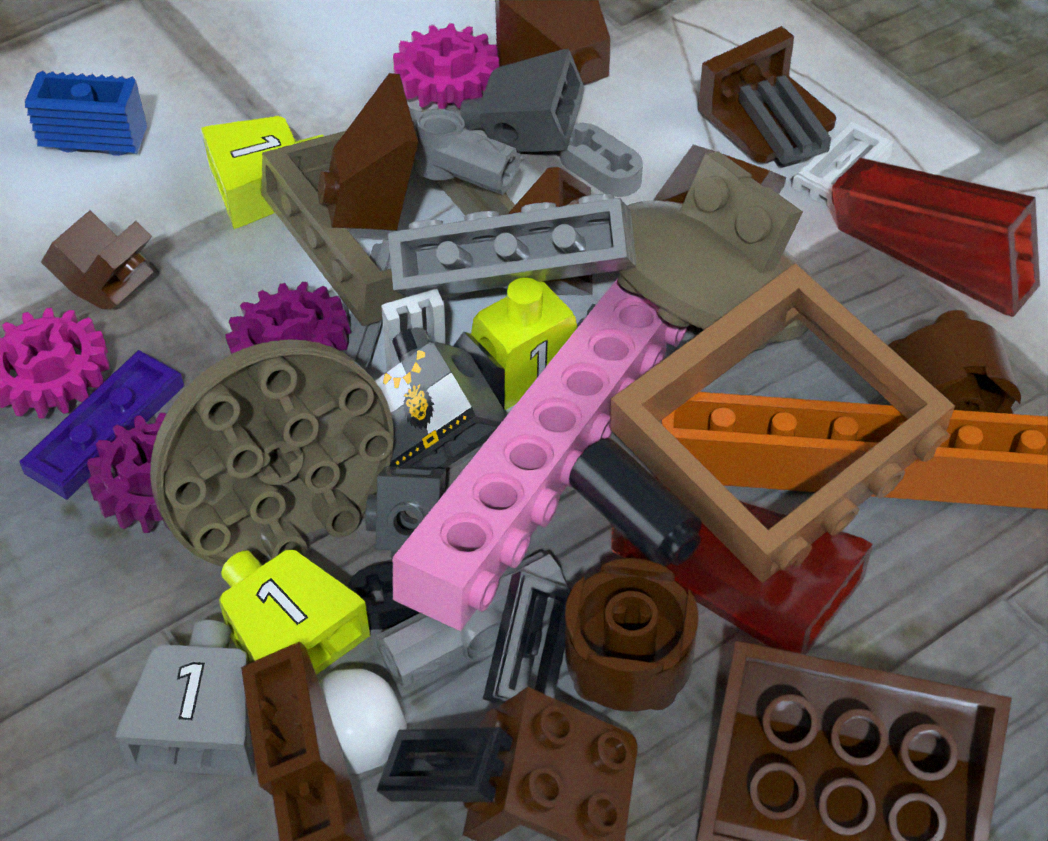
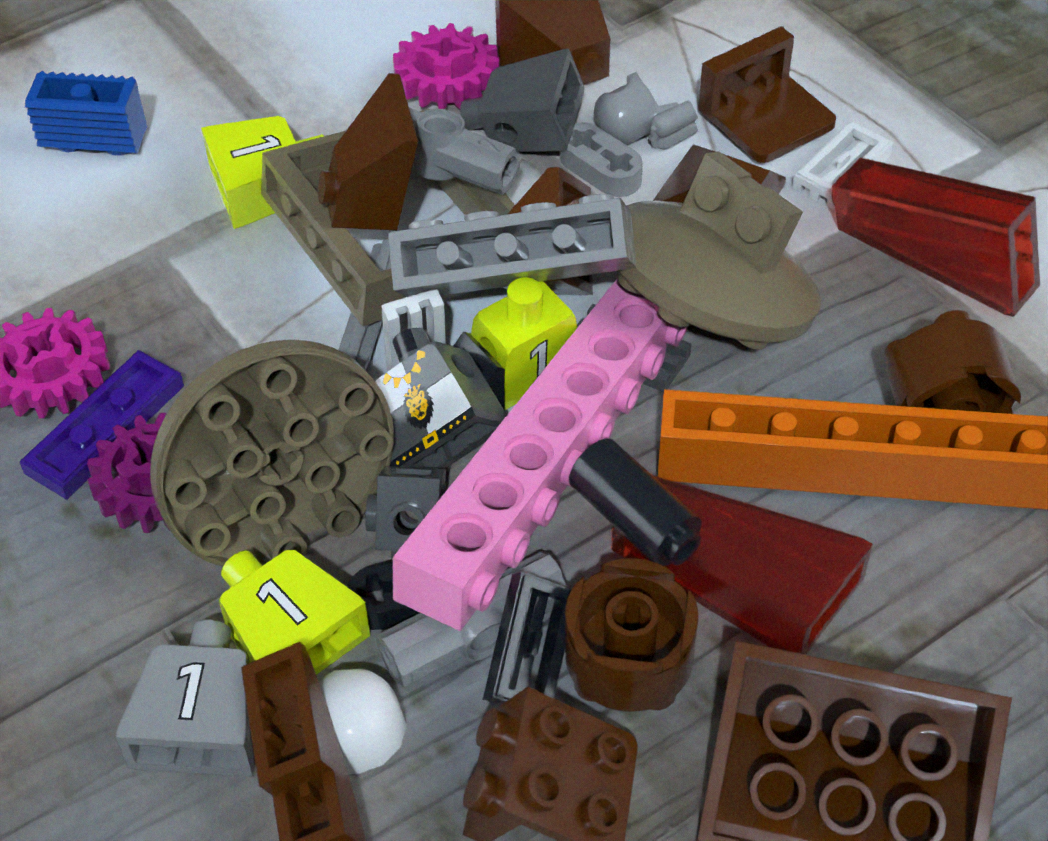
(98, 262): reddish brown brick -> none
(291, 317): magenta gear -> none
(440, 777): black tile -> none
(633, 113): none -> light grey piece
(719, 347): medium nougat window -> none
(792, 117): dark grey tile -> none

